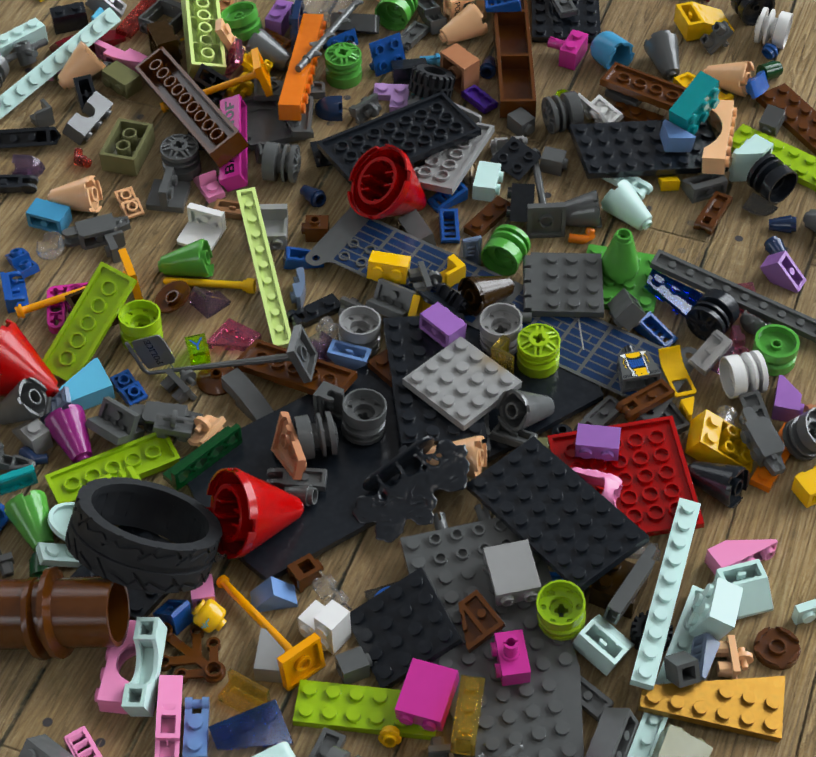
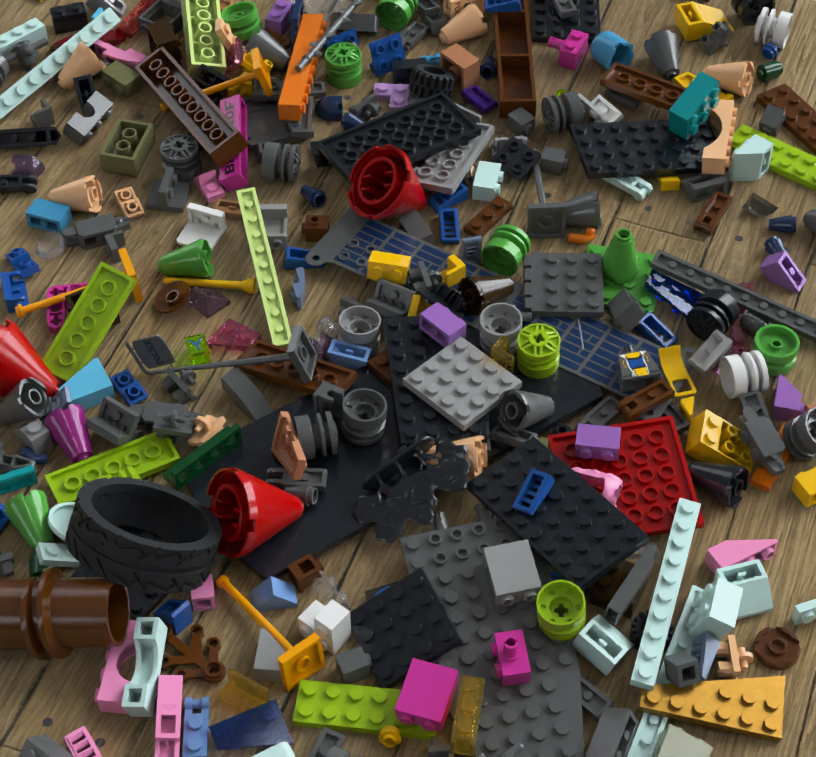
(80, 159): clear red arm -> none
(139, 320): lime wheel -> none
(209, 615): yellow head -> none
(210, 380): reddish brown dish -> none
(314, 311): black plate -> none
(350, 120): none -> dark blue cone
(478, 620): reddish brown wing -> none
(520, 196): black brick -> none
(533, 477): none -> blue slope
(627, 206): light aqua cone -> none
(634, 113): reddish brown hinge -> none
(675, 138): medium blue slope -> none
(727, 413): clear wheel -> none
(757, 85): blue slope -> none
(772, 178): black wheel -> none

